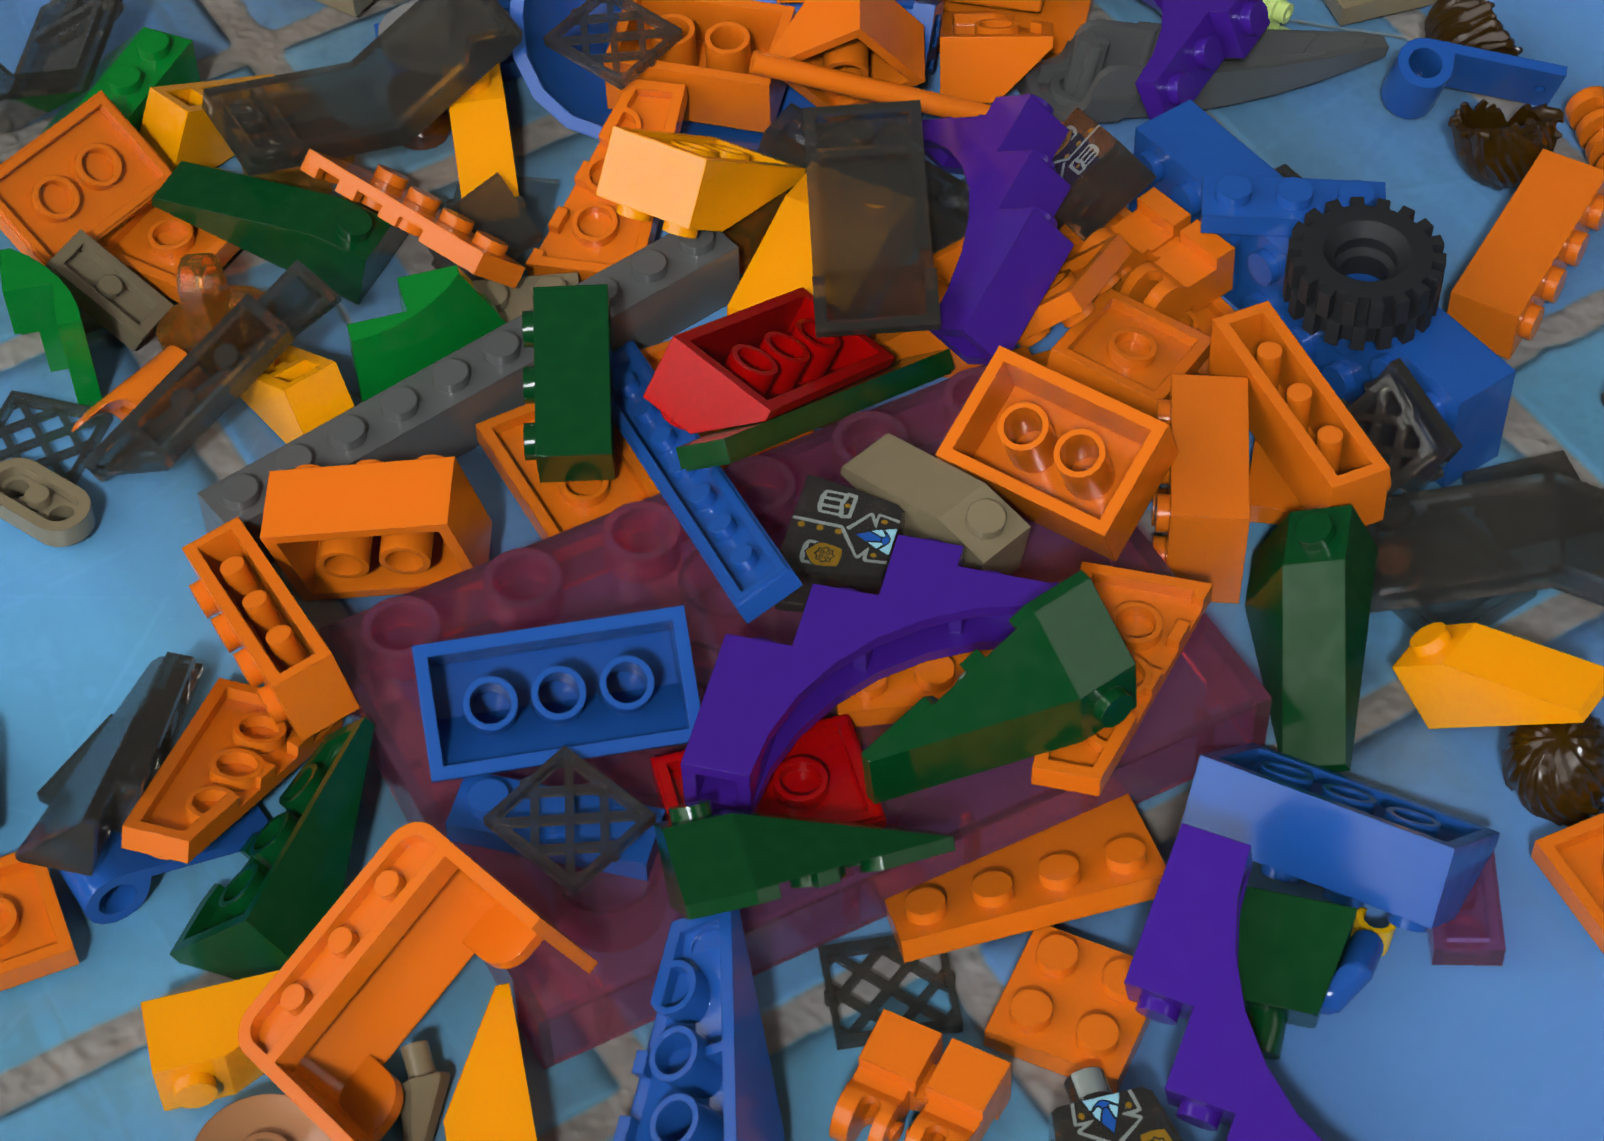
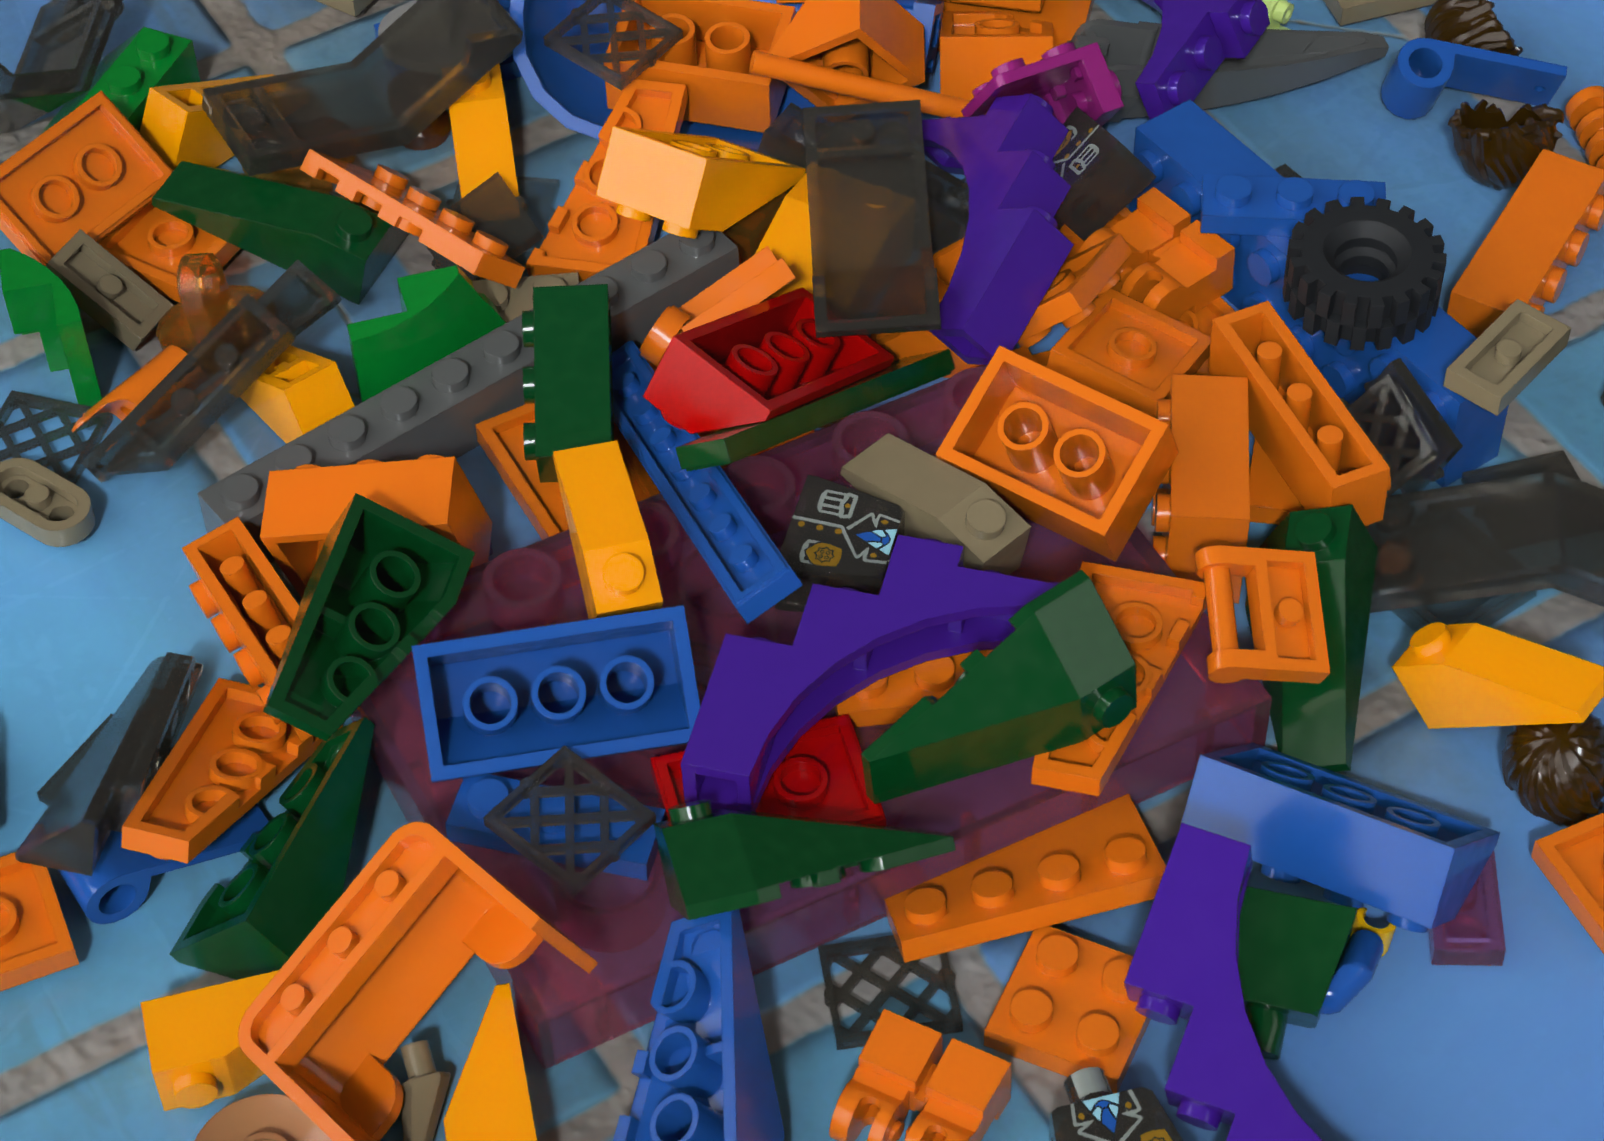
(363, 609): none -> dark green wedge
(607, 531): none -> light orange slope
(661, 333): none -> orange tile
(739, 289): none -> orange slope
(1063, 79): none -> magenta bracket
(1282, 611): none -> orange plate
(1507, 357): none -> dark tan plate

